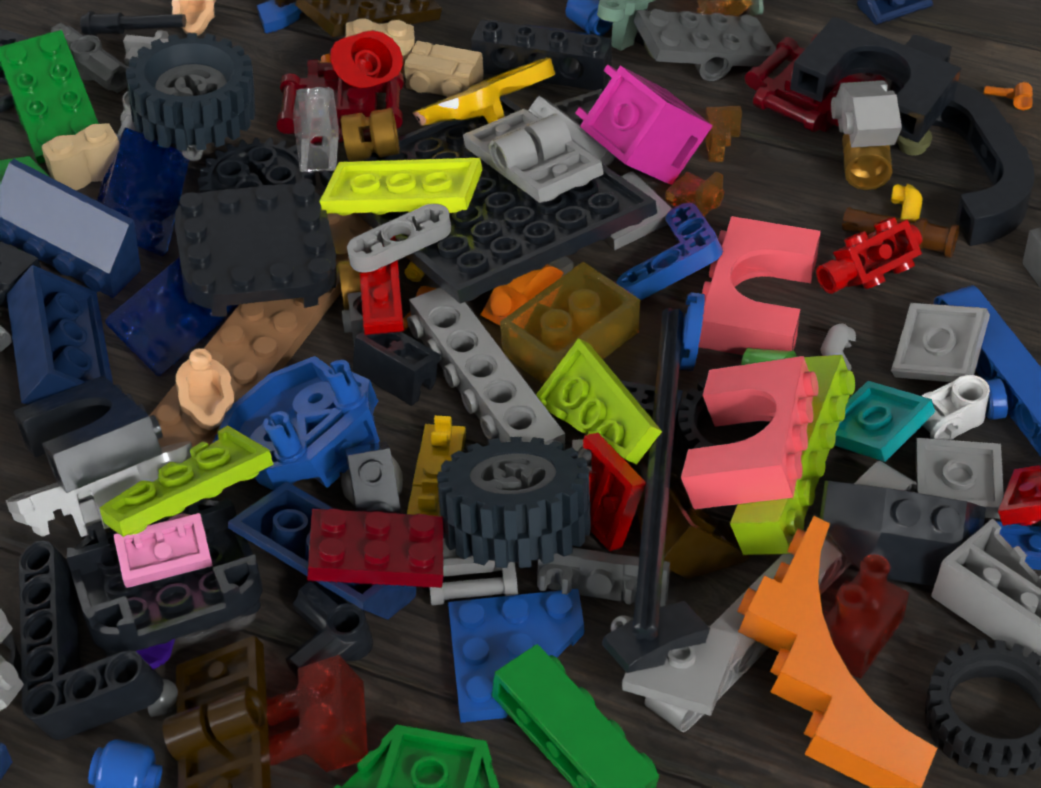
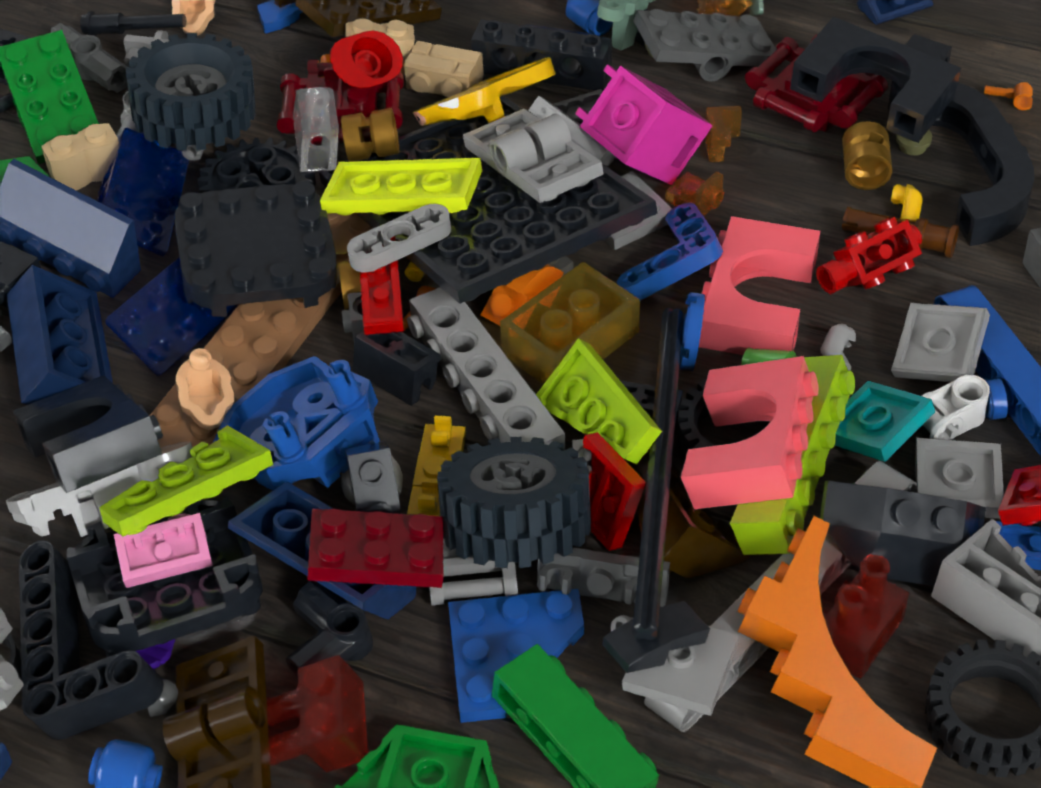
(867, 113): light grey brick -> none

